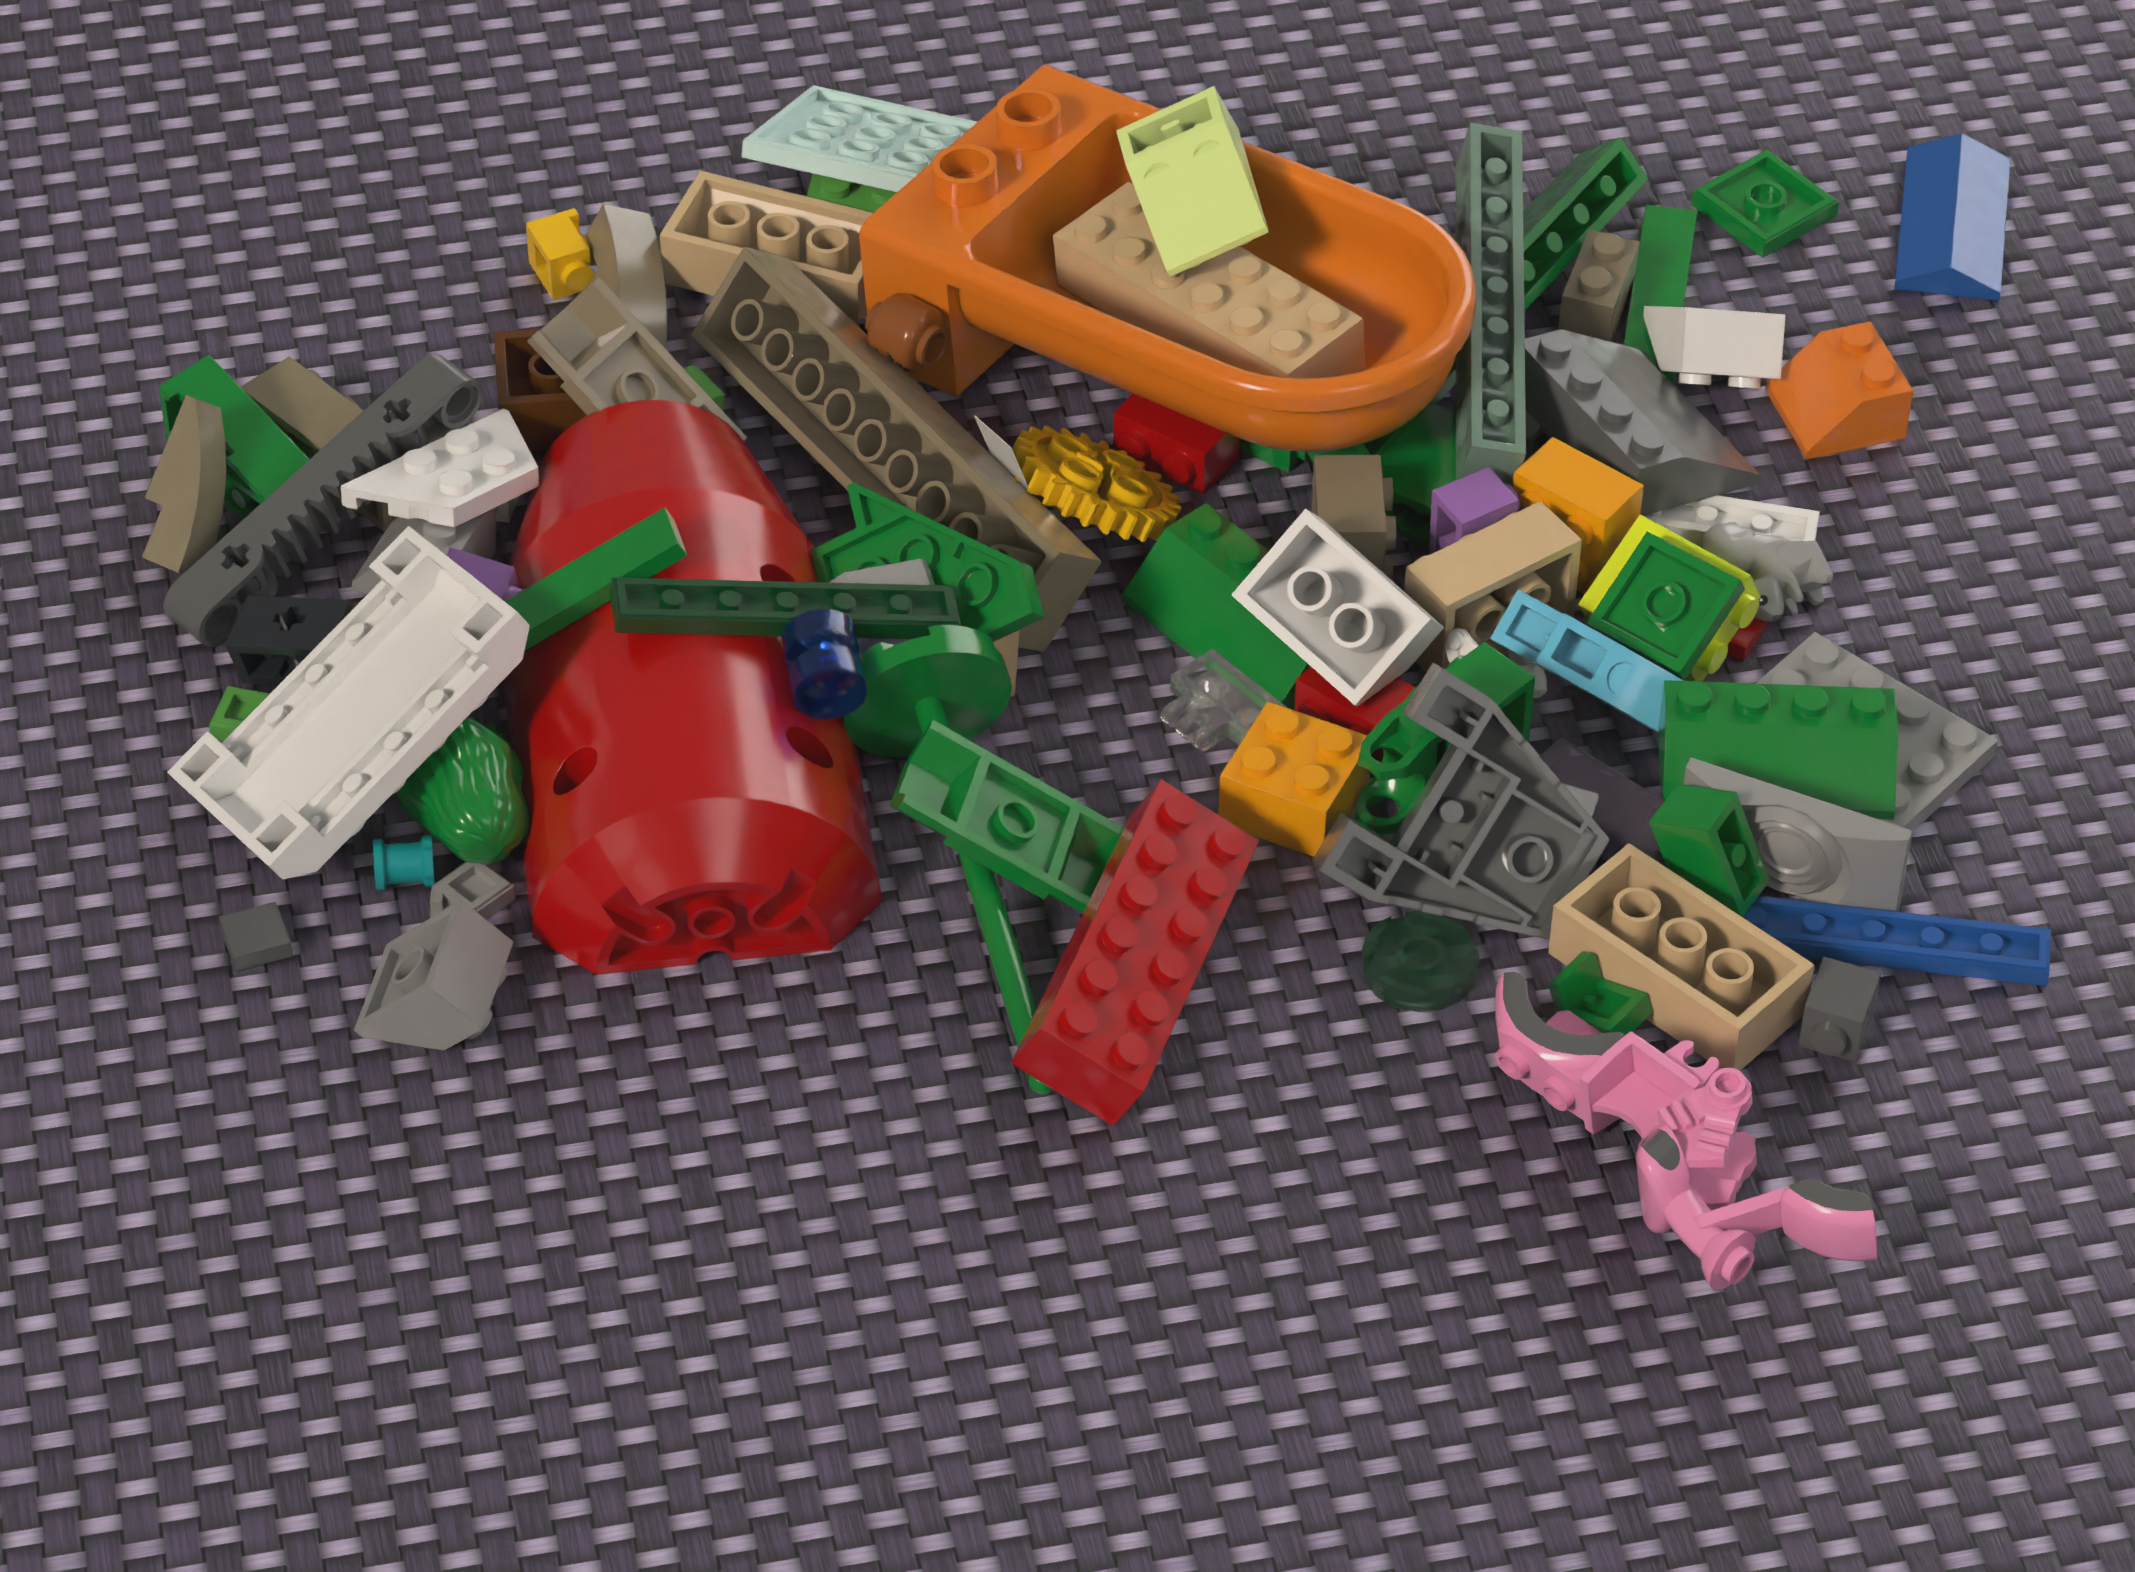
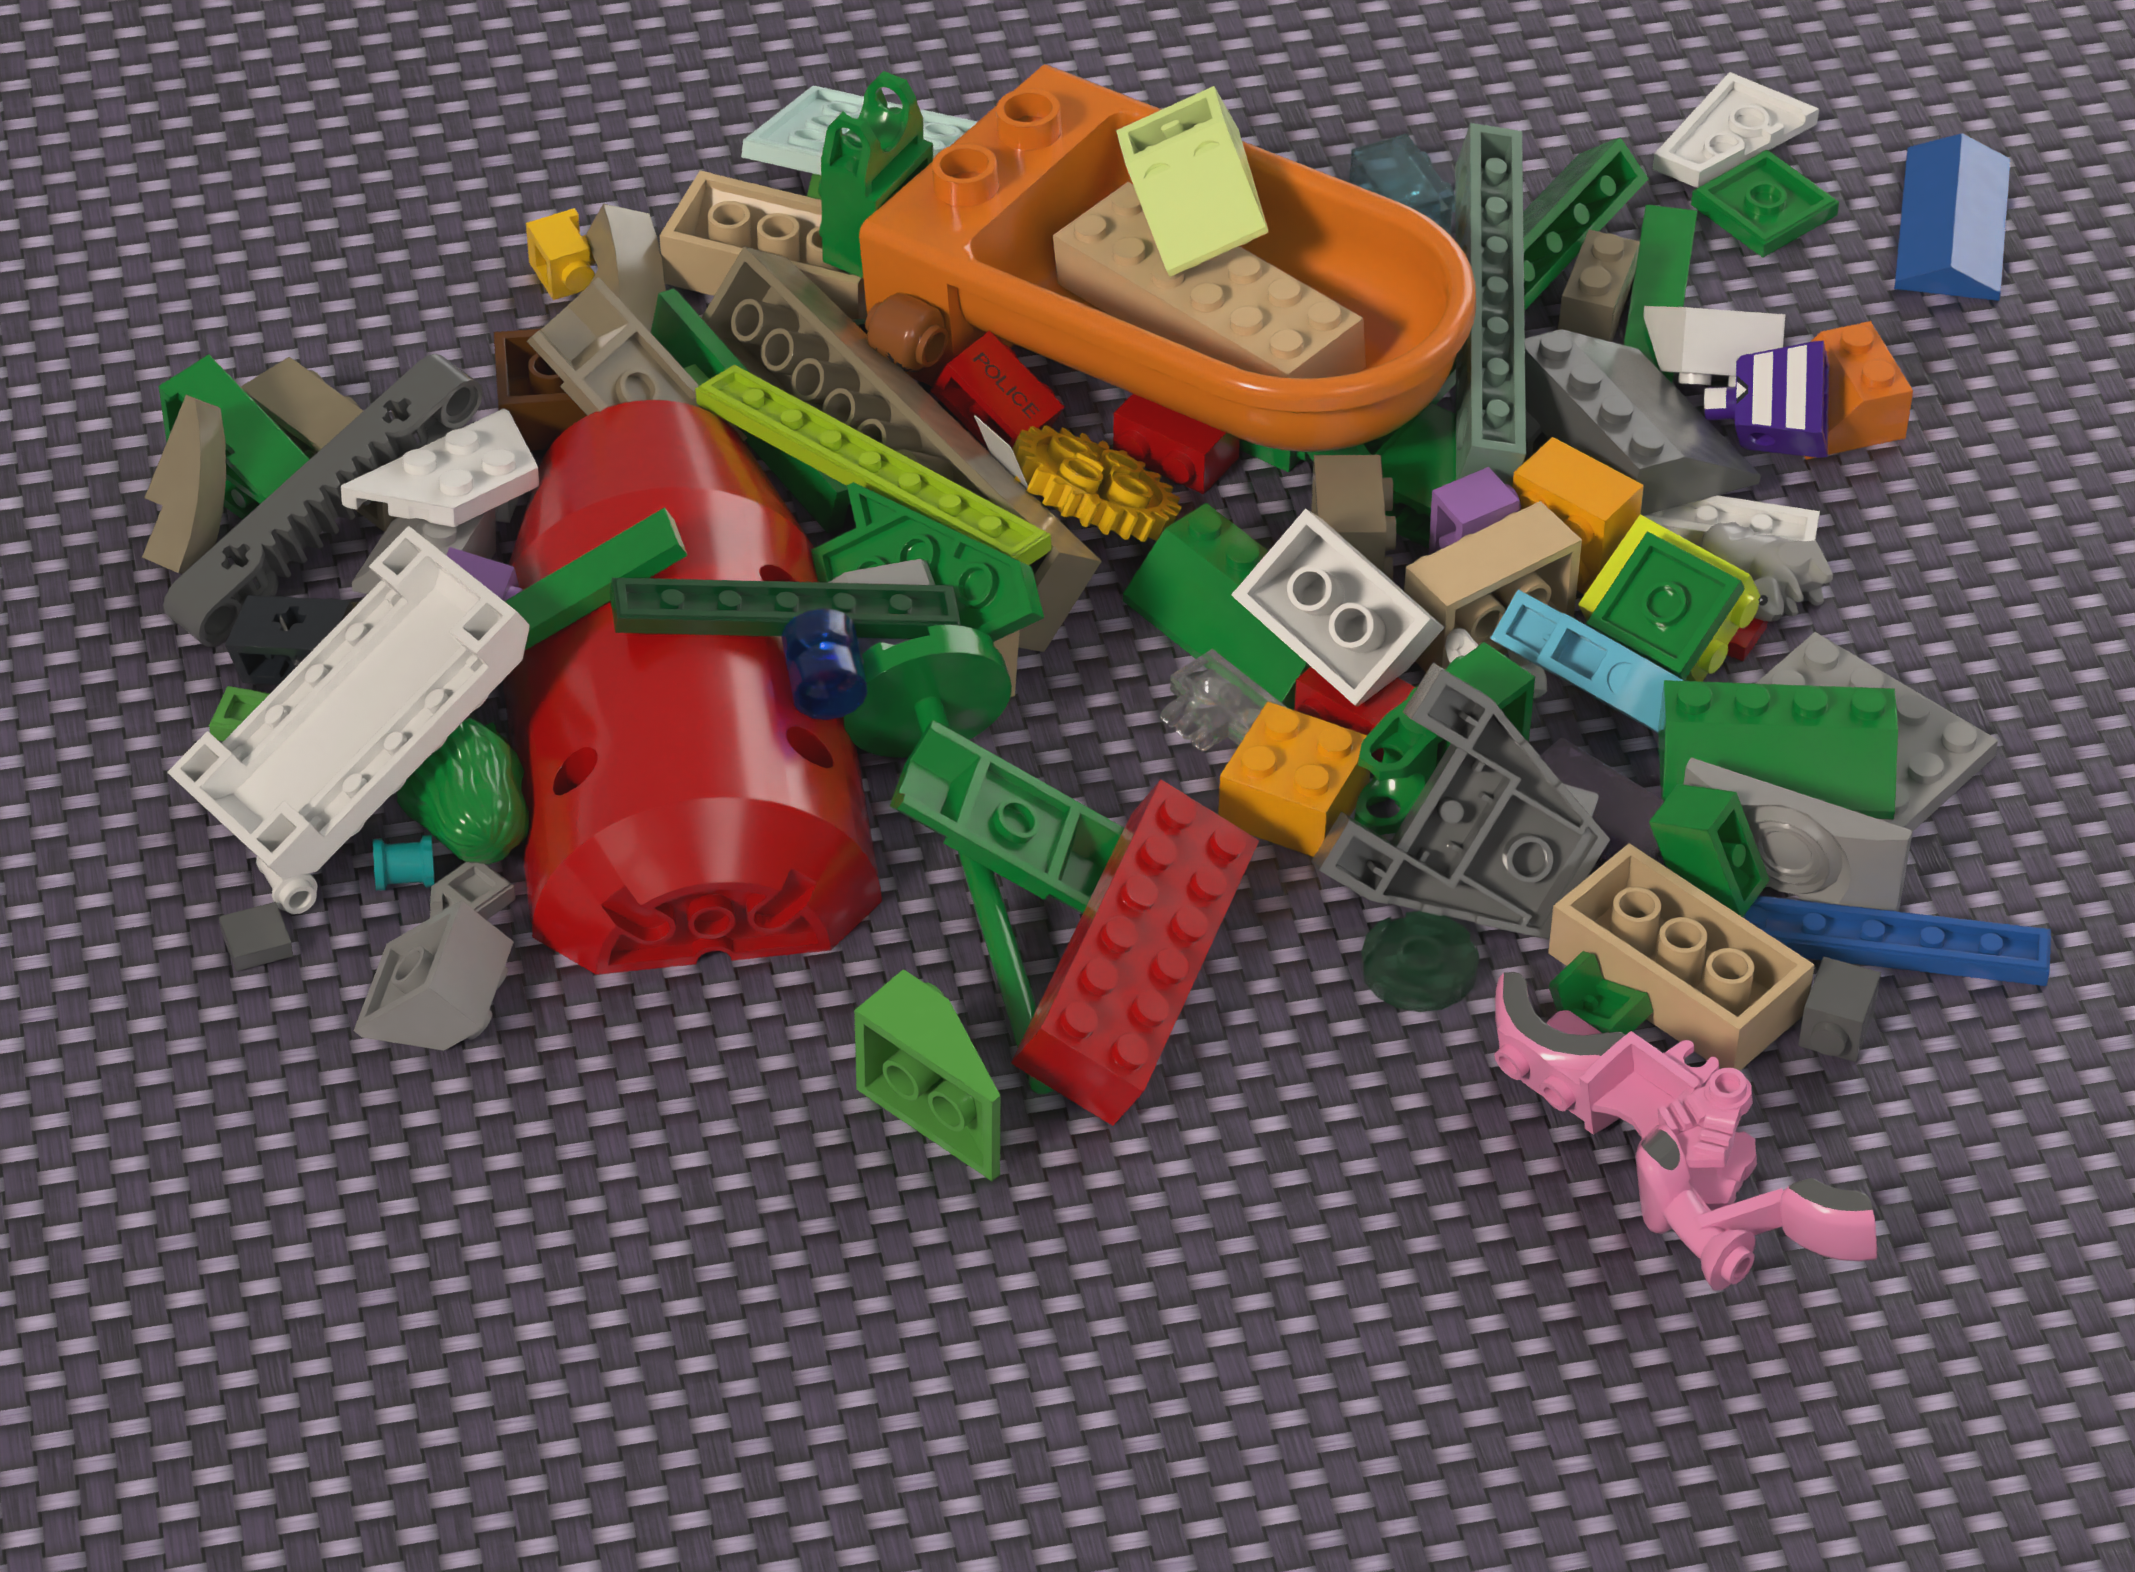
(290, 894): none -> white pin
(694, 342): none -> green tile
(859, 459): none -> lime tile
(868, 167): none -> green brick
(927, 1071): none -> bright green slope
(997, 389): none -> red brick
(1404, 175): none -> clear light blue brick
(1731, 128): none -> white wing
(1778, 400): none -> dark purple torso

